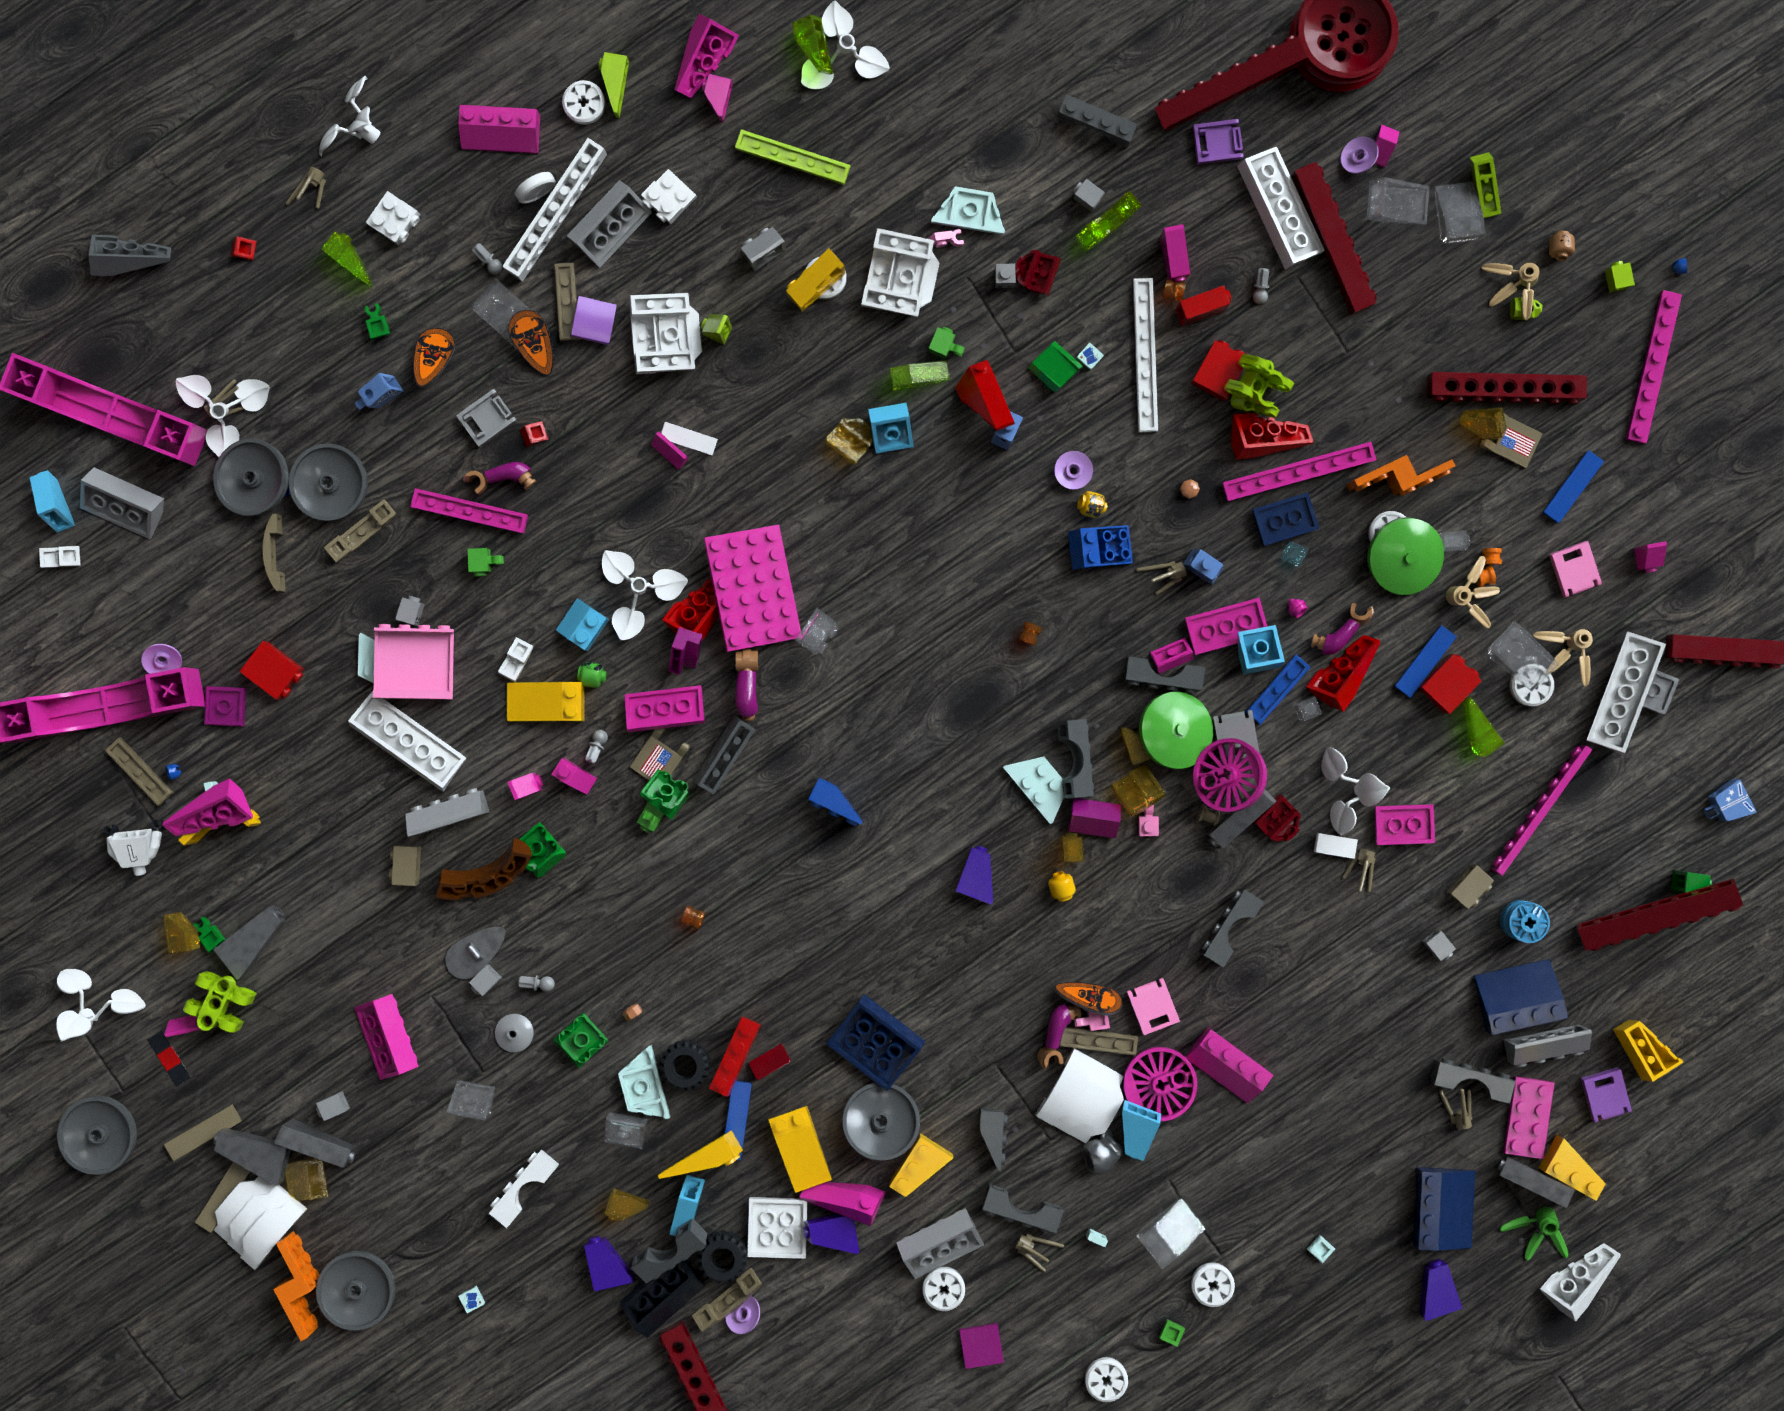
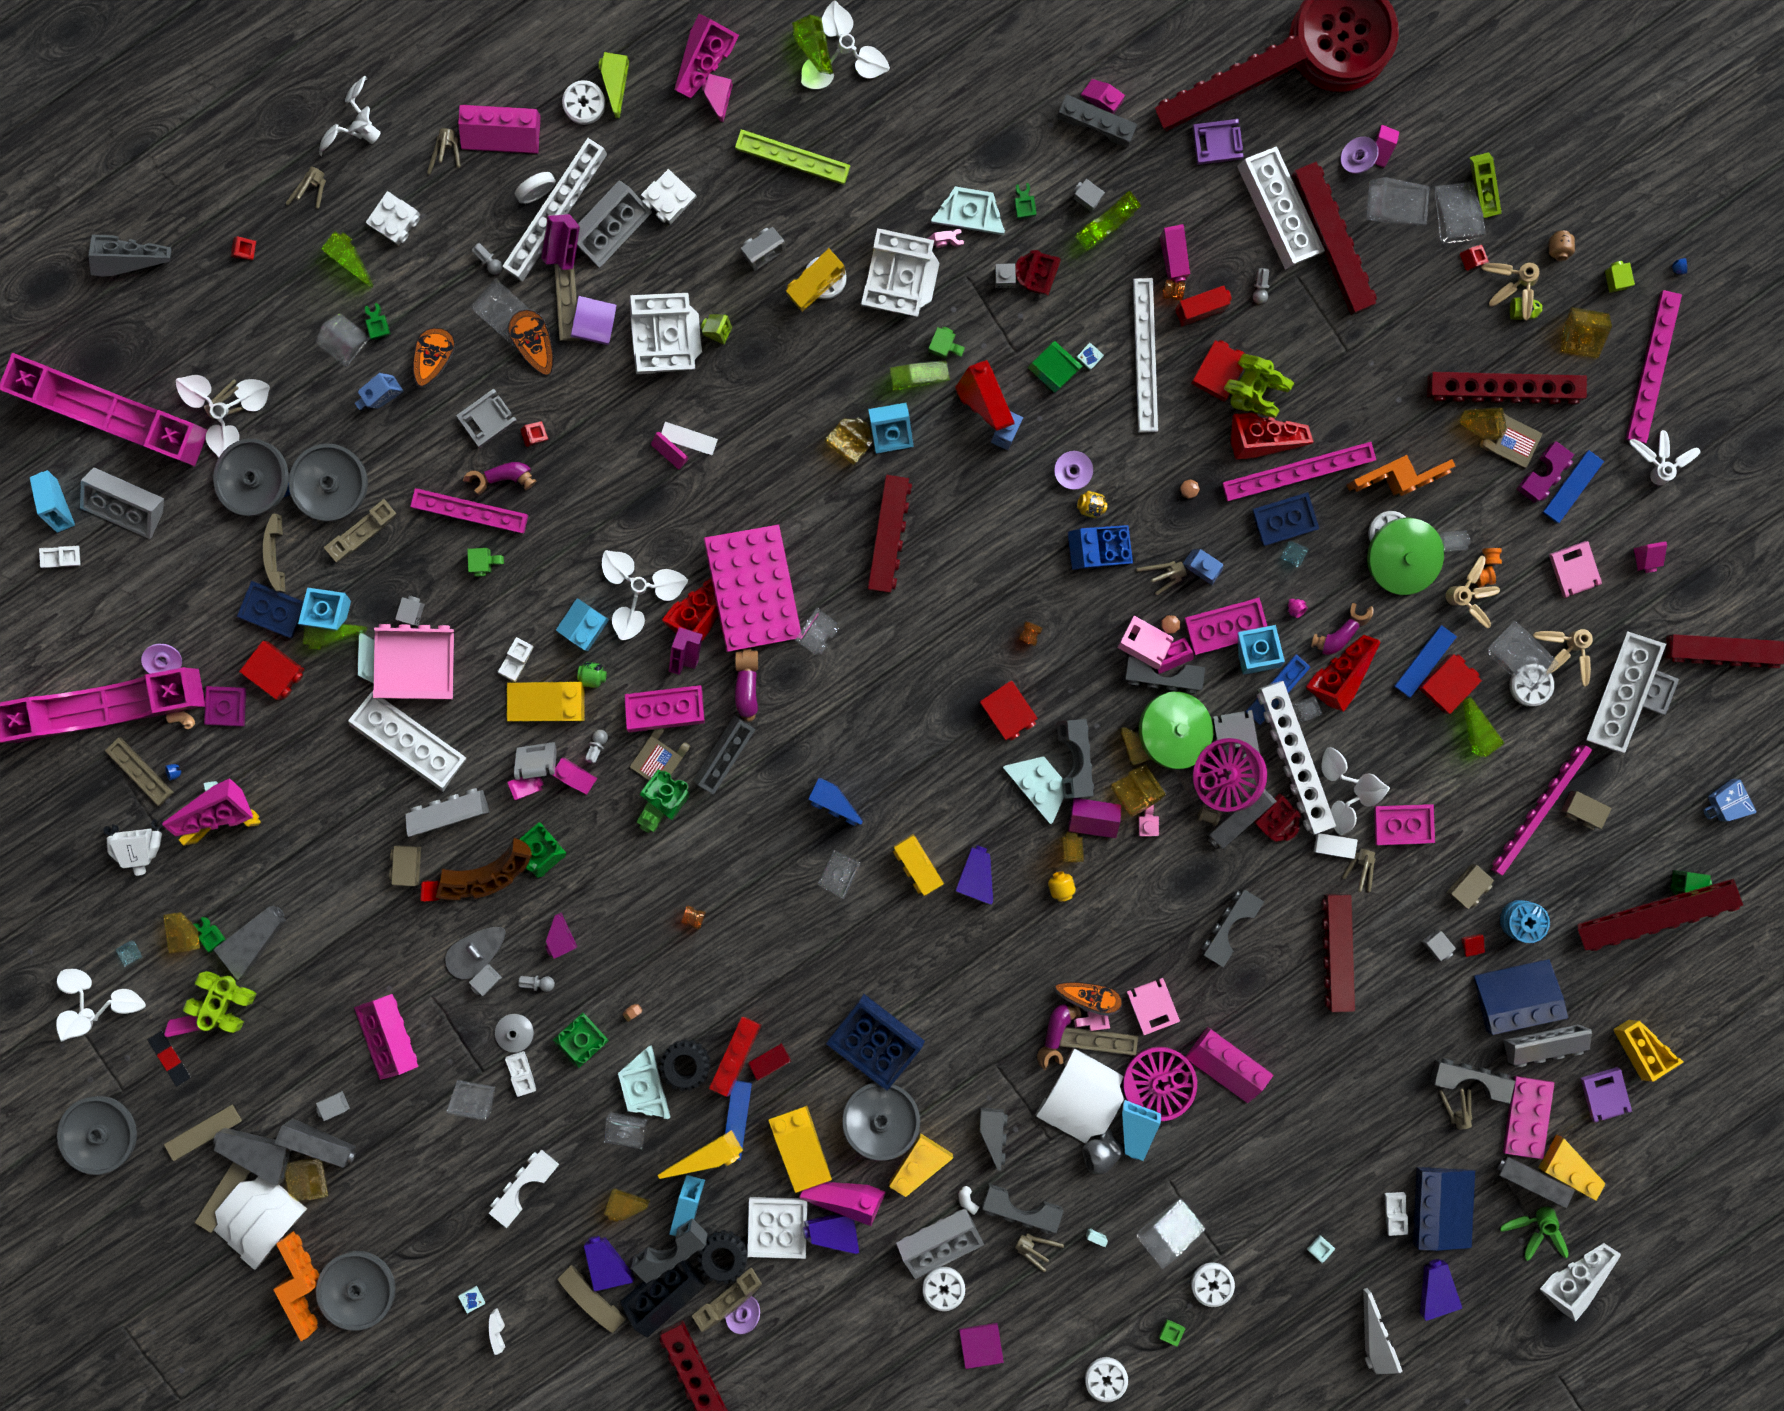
(128, 953): none -> clear light blue slope
(182, 717): none -> light nougat arm
(271, 609): none -> dark blue plate
(319, 637): none -> clear neon green slope
(324, 609): none -> medium azure slope
(341, 339): none -> clear slope
(428, 890): none -> red slope
(445, 140): none -> dark tan plant
(495, 1326): none -> white slope
(521, 1073): none -> white slope
(534, 760): none -> light grey container
(559, 938): none -> magenta slope
(560, 241): none -> magenta piece
(590, 1300): none -> dark tan slope
(839, 874): none -> clear slope
(888, 534): none -> dark red brick
(917, 865): none -> yellow wedge
(965, 1200): none -> white arm
(1009, 711): none -> red brick
(1025, 204): none -> green plate
(1103, 96): none -> dark pink slope
(1149, 645): none -> bright pink container
(1170, 624): none -> nougat tile
(1324, 819): none -> white brick
(1339, 952): none -> dark red brick
(1379, 1352): none -> white wedge
(1396, 1213): none -> white slope
(1473, 945): none -> red slope
(1474, 257): none -> red slope
(1556, 459): none -> magenta arch
(1585, 332): none -> clear yellow slope
(1586, 810): none -> dark tan brick
(1665, 471): none -> white plant

